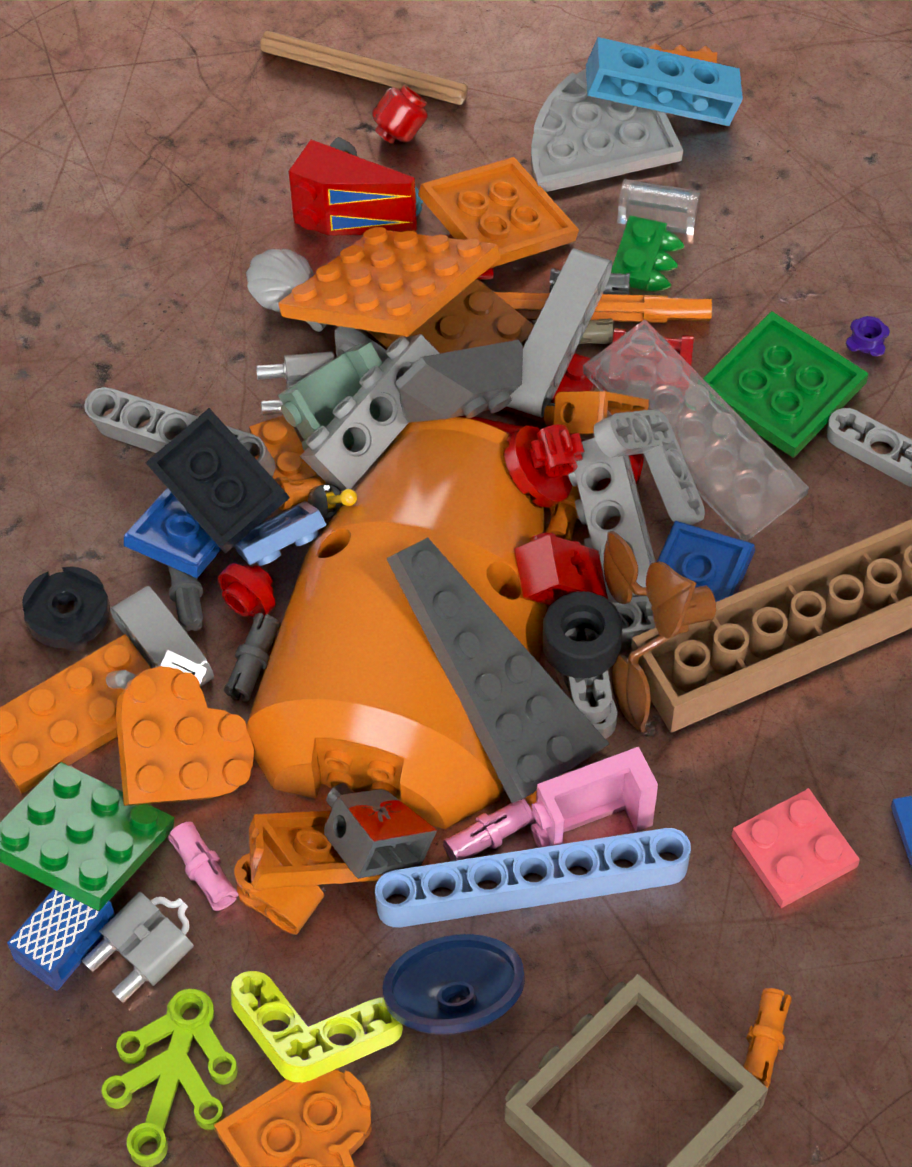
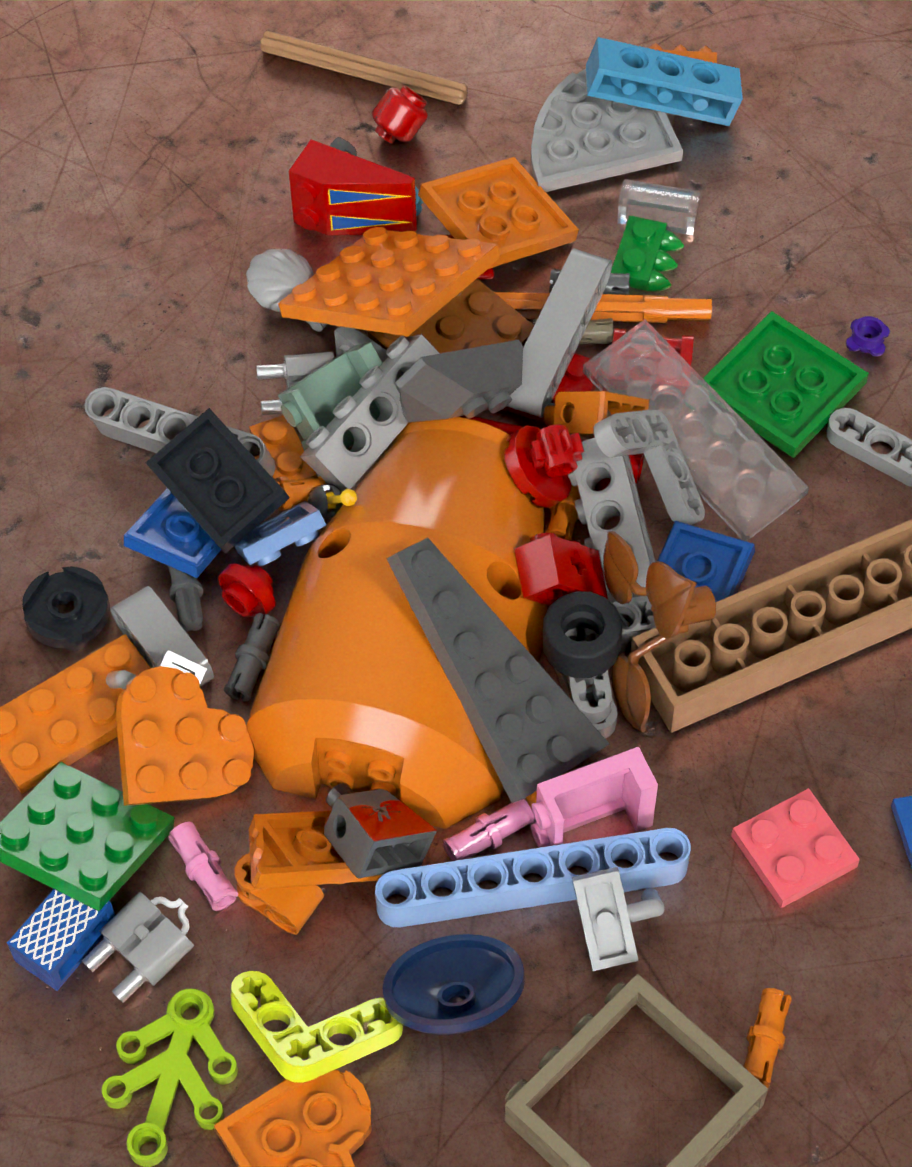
(608, 918): none -> plate

